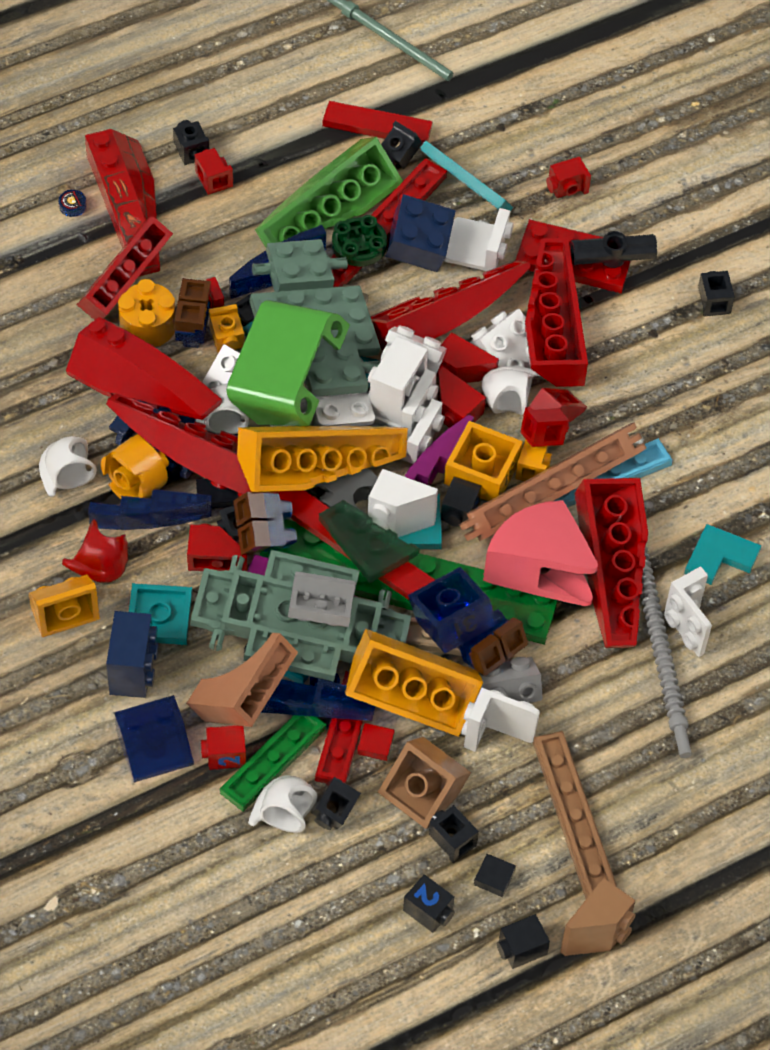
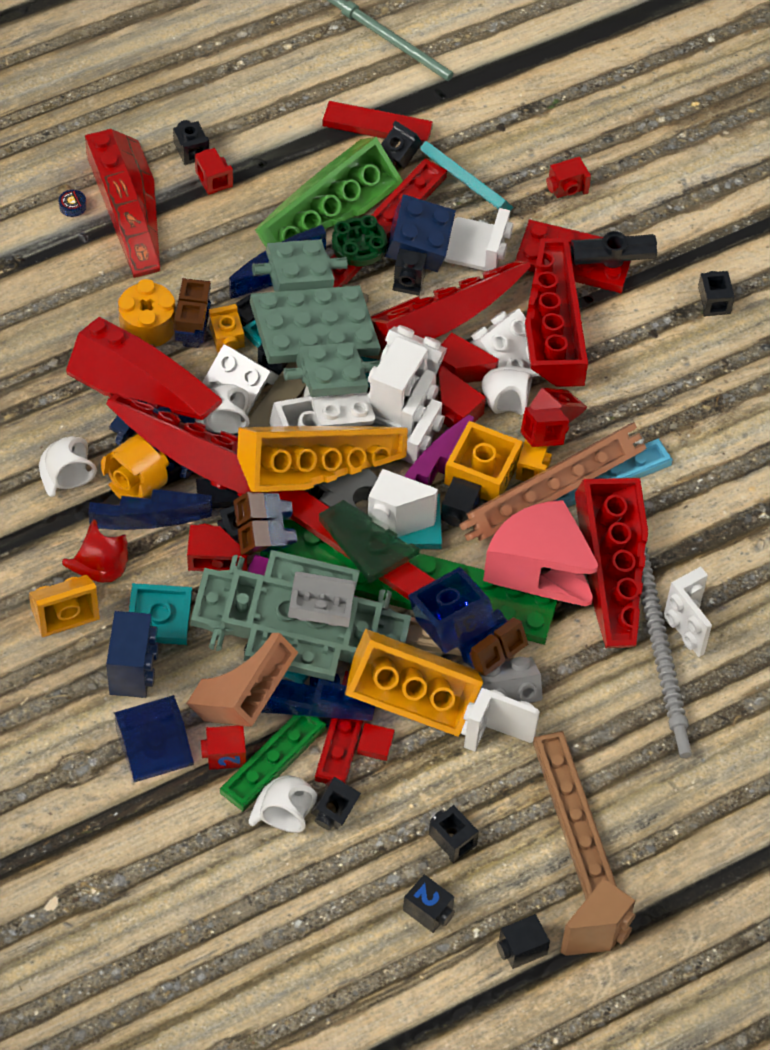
(125, 268): red brick -> none
(216, 295): red tile -> none
(277, 360): bright green windscreen -> none
(409, 272): none -> black brick
(423, 781): medium nougat slope -> none
(494, 875): black tile -> none
(722, 547): teal tile -> none

